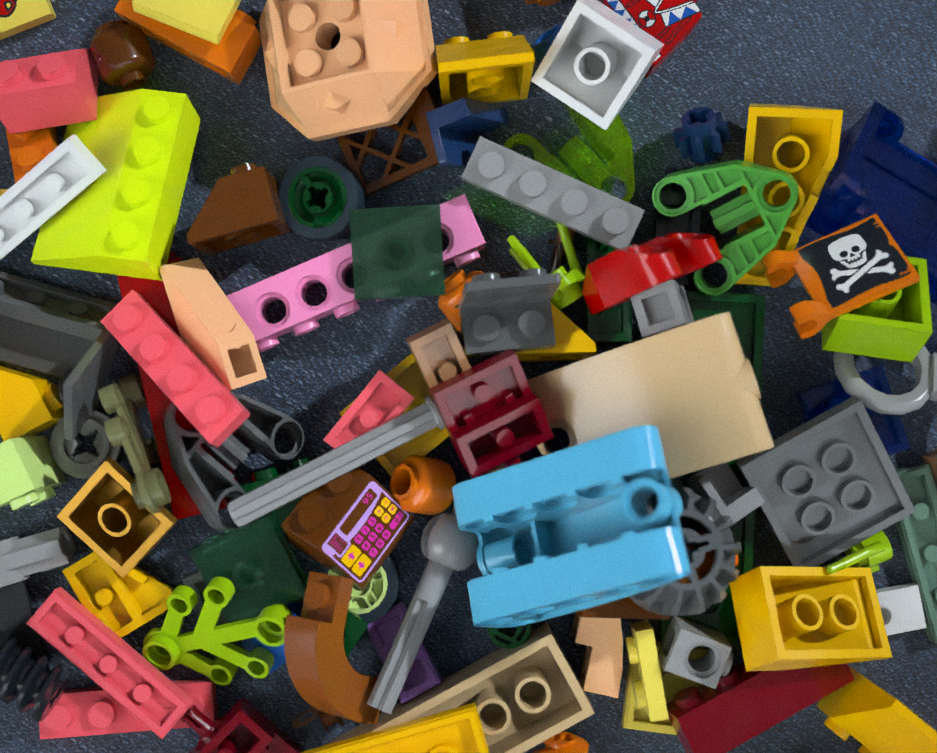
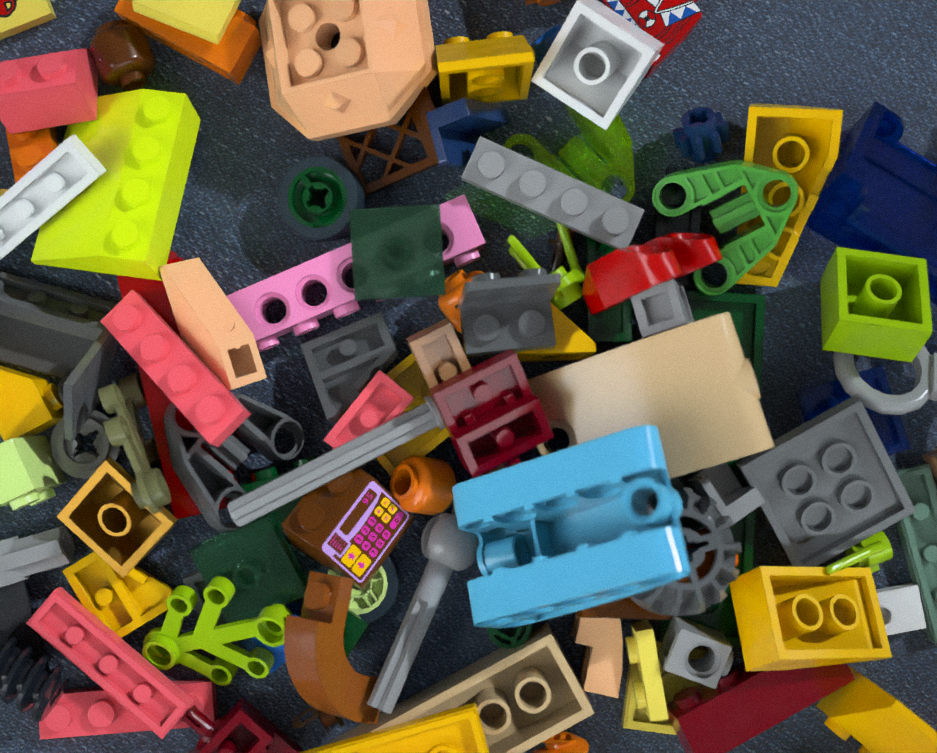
(239, 212): reddish brown slope -> none
(347, 361): none -> dark grey wing
(423, 671): medium lavender plate -> none
(841, 272): flag -> none

